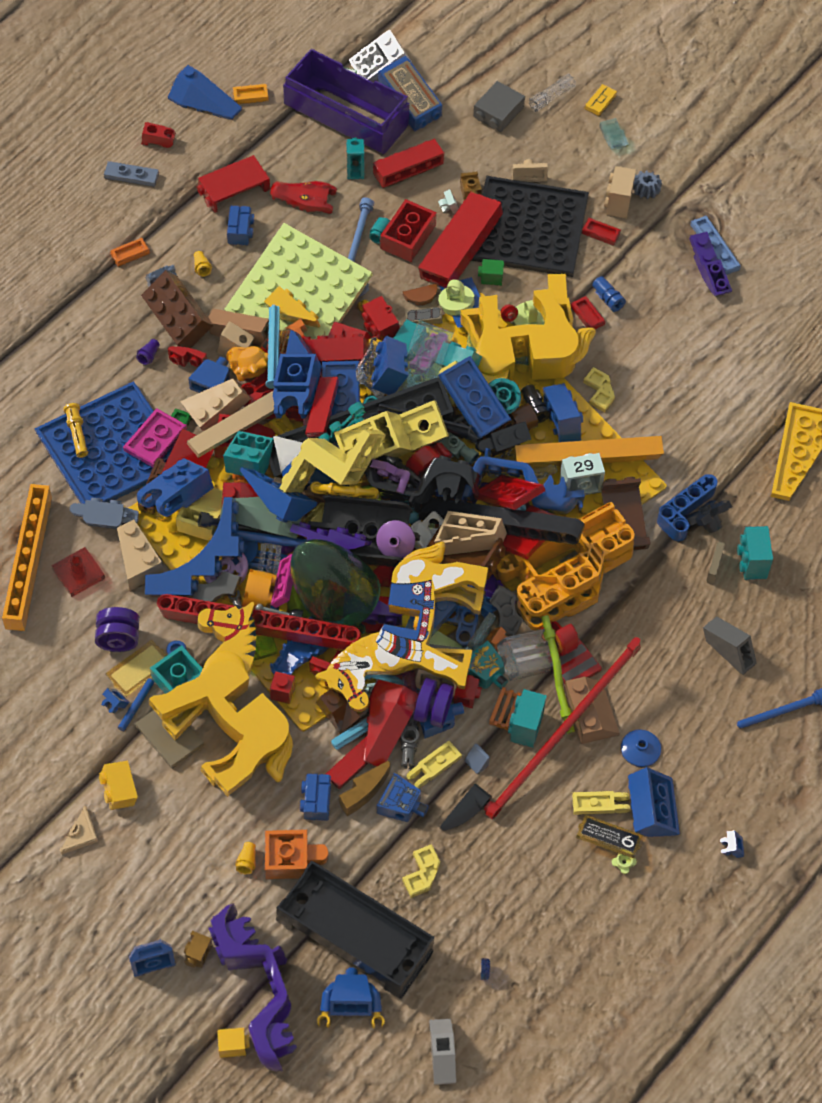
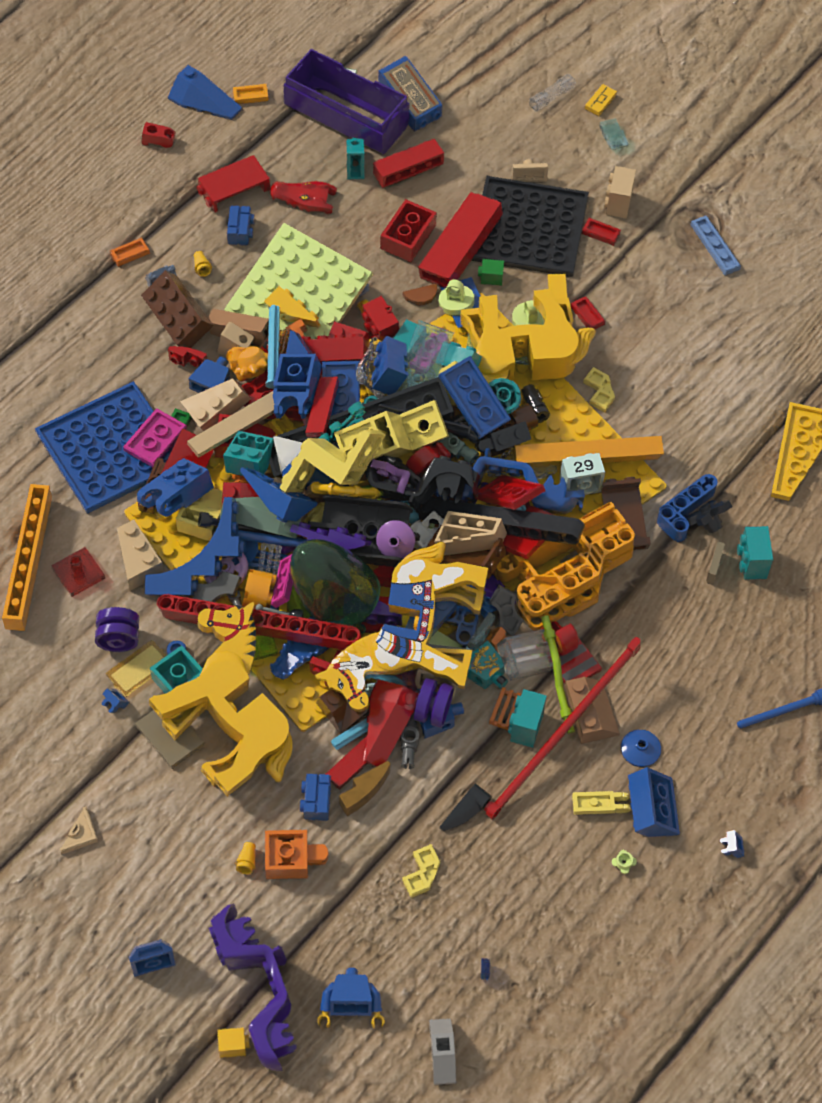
(75, 422): yellow pin -> none
(104, 514): sand blue hinge -> none
(118, 785): yellow brick -> none
(131, 173): sand blue plate -> none
(136, 704): blue bar -> none
(147, 353): dark purple cone -> none
(197, 950): pearl gold brick -> none
(282, 687): red brick -> none
(357, 928): black piece -> none
(366, 206): medium blue piece -> none
(377, 56): white slope -> none
(378, 228): teal brick -> none
(401, 800): torso -> none
(428, 315): tile -> none
(435, 764): light yellow hinge -> none
(448, 203): light aqua tile -> none
(469, 183): pearl gold brick -> none
(469, 694): red brick -> none
(477, 759): sand blue slope -> none
(499, 106): dark grey brick -> none
(506, 310): red plate -> none
(563, 412): blue wedge -> none
(607, 292): blue axle -> none
(609, 836): piece -> none
(647, 184): sand blue gear -> none
(708, 264): dark purple slope -> none
(731, 644): dark grey slope -> none

